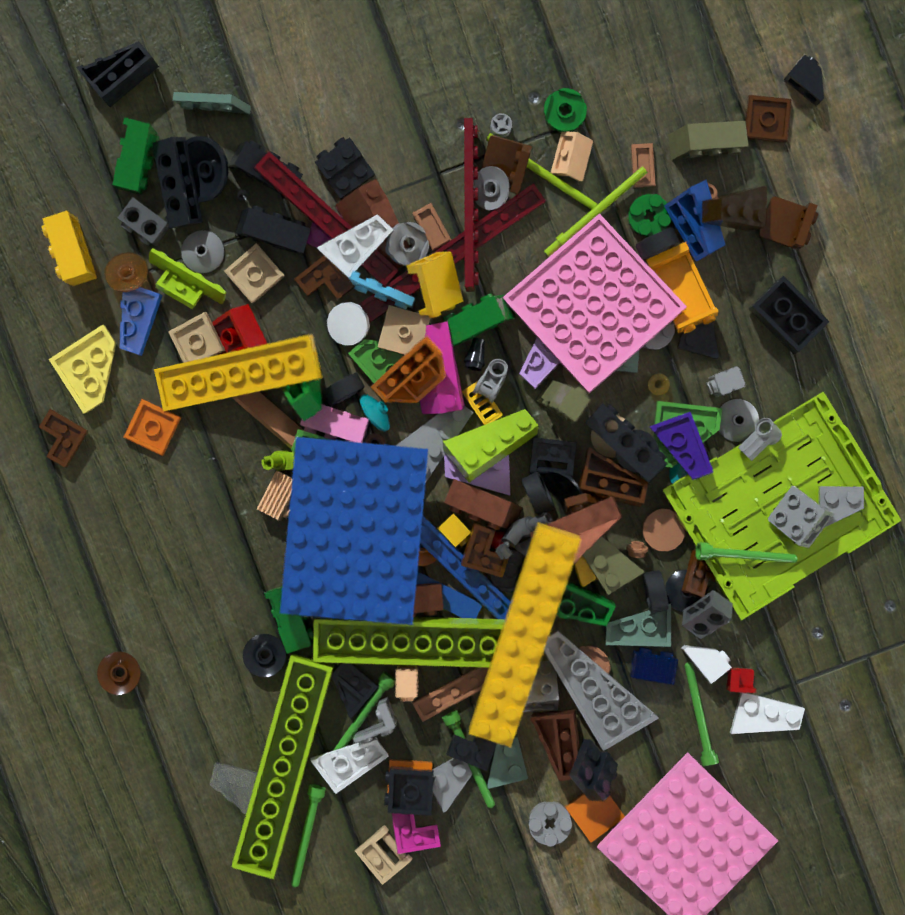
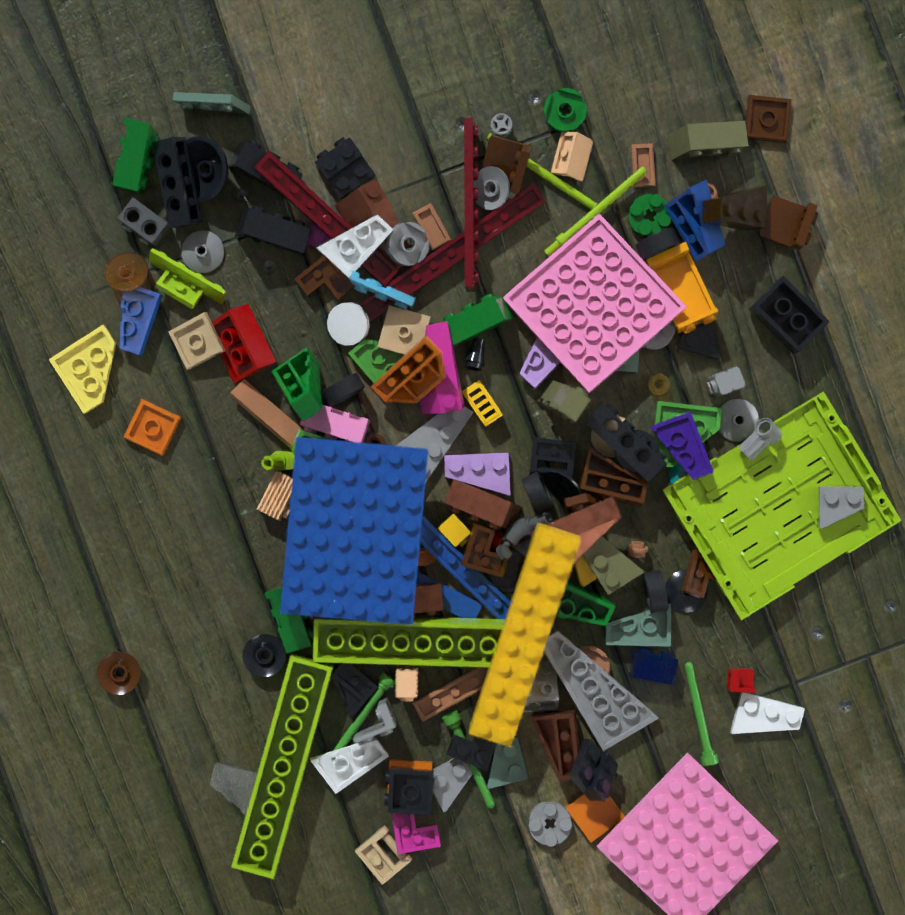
(68, 248): yellow brick -> none
(68, 436): reddish brown plate -> none
(119, 72): black wedge -> none
(238, 373): yellow plate -> none
(254, 273): tan plate -> none
(315, 794): bright green piece -> none
(375, 412): teal dish -> none
(437, 282): yellow panel -> none
(487, 445): lime wedge -> none
(491, 383): light grey piece -> none
(663, 530): nougat tile -> none
(706, 551): bright green piece -> none
(707, 614): dark grey brick -> none
(708, 661): white slope -> none
(800, 517): light grey bracket -> none
(807, 79): black slope -> none

